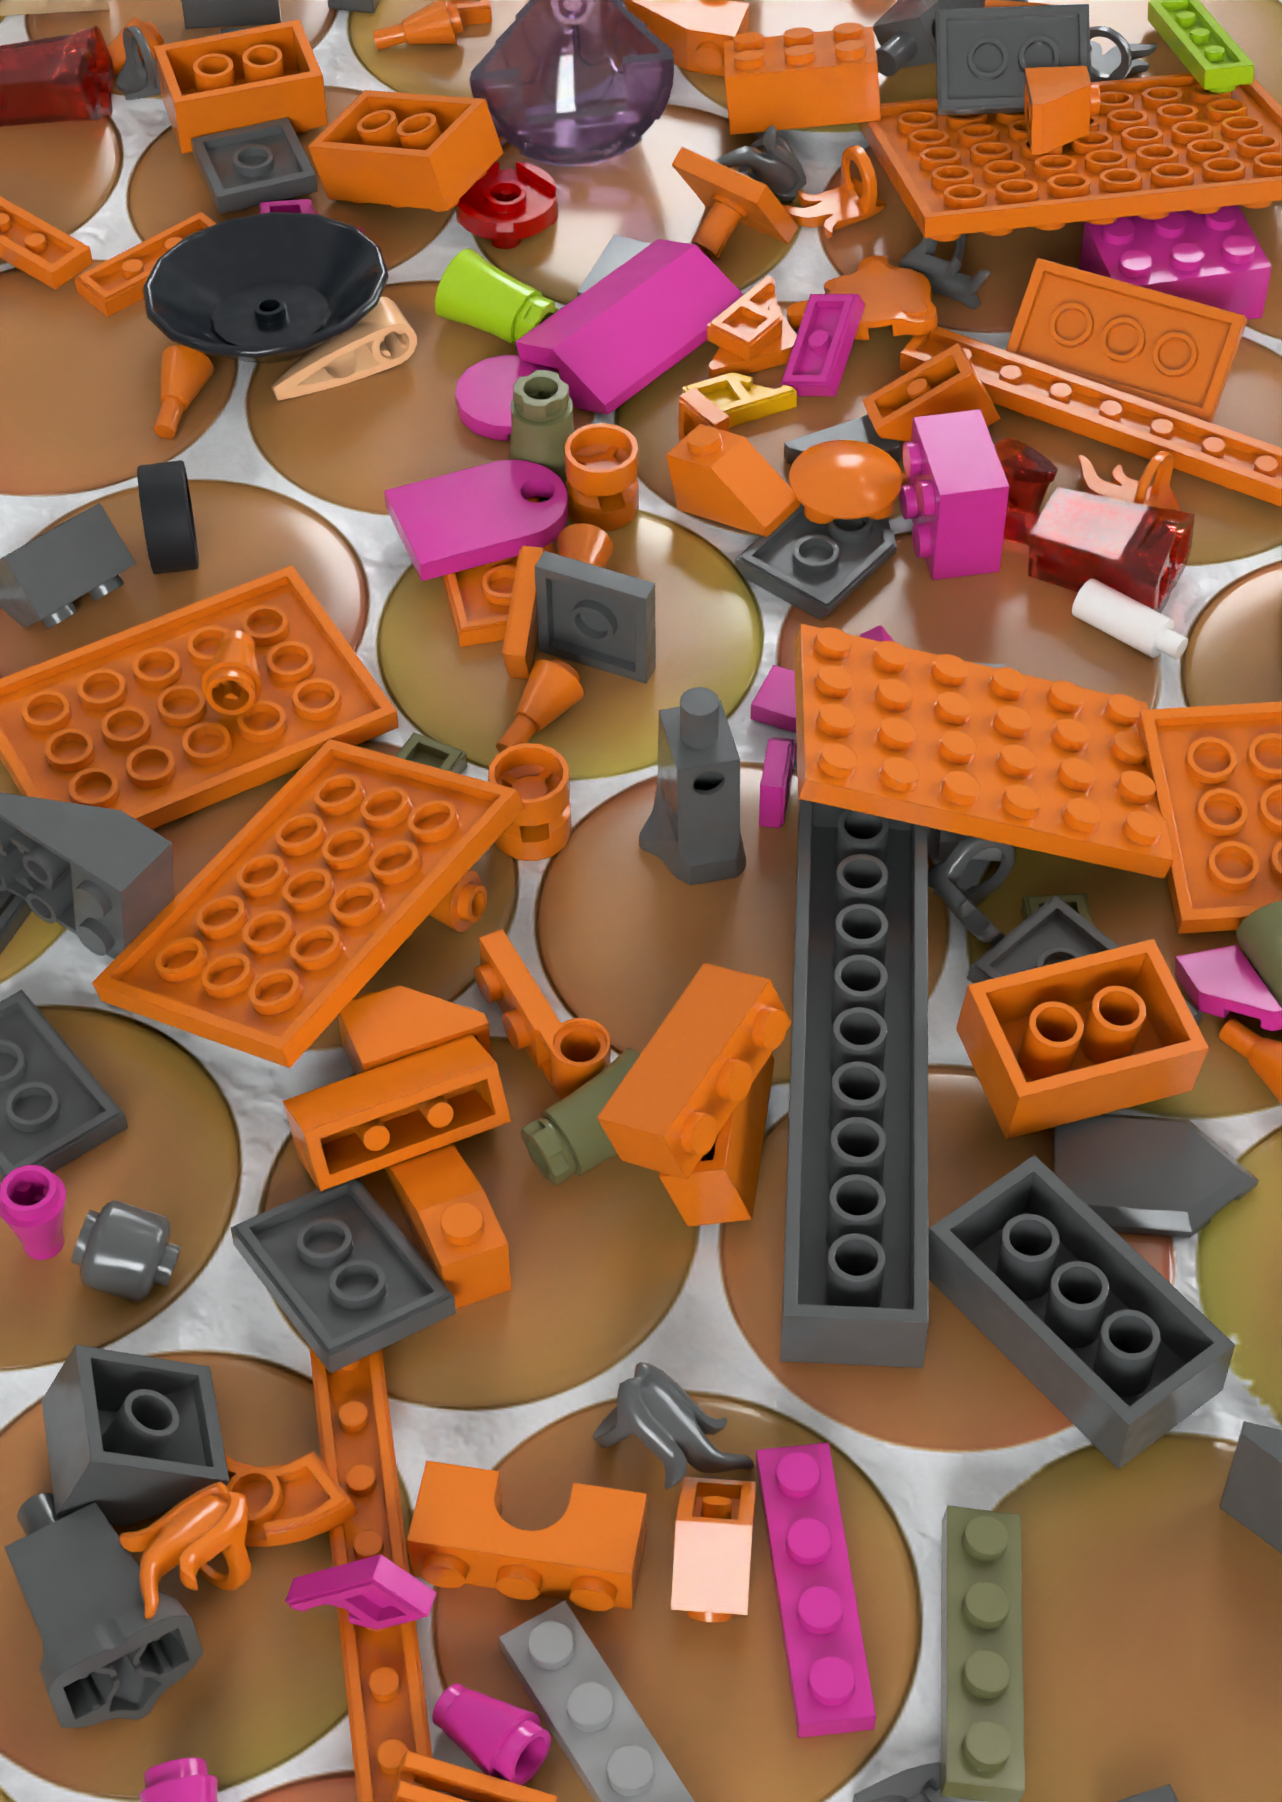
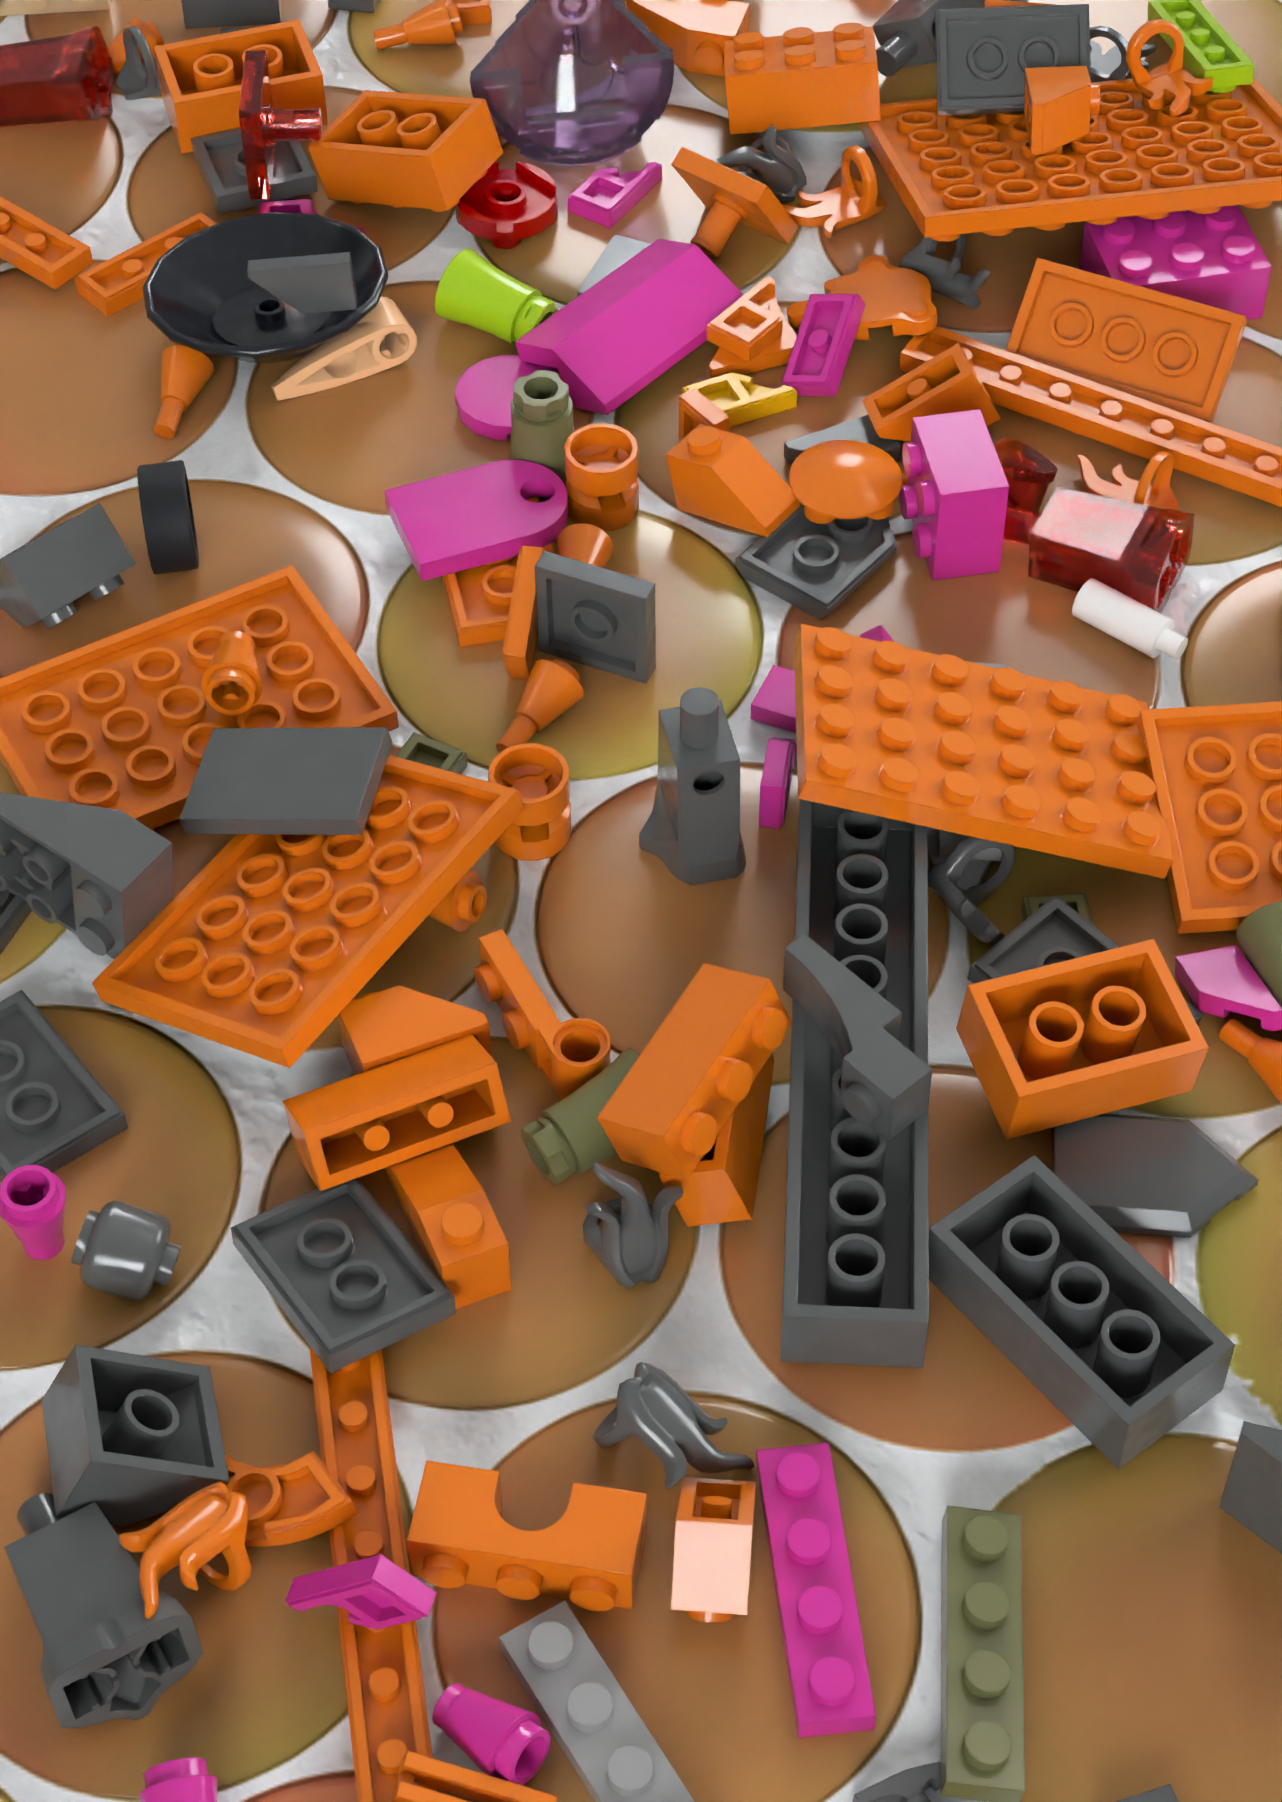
(264, 125): none -> clear red tile
(287, 781): none -> dark grey tile
(308, 281): none -> dark grey tile
(610, 195): none -> dark pink tile
(637, 1240): none -> dark grey piece
(880, 1076): none -> dark grey slope
(1169, 80): none -> orange piece

